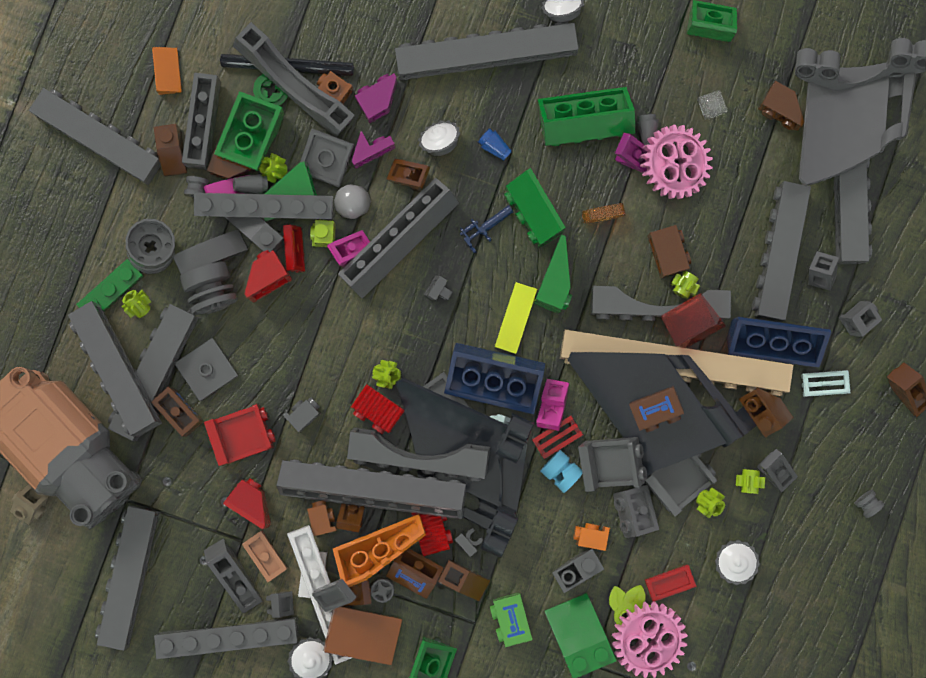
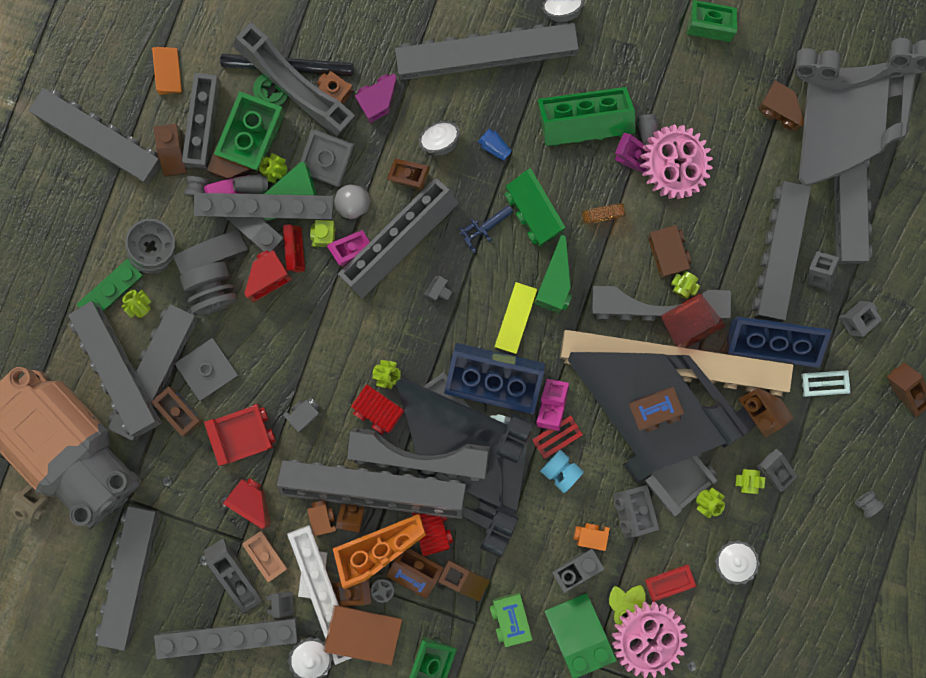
(333, 595): dark grey tile -> none
(366, 153): magenta slope -> none
(466, 543): dark grey tile -> none
(612, 463): dark grey panel -> none
(712, 104): clear plate -> none

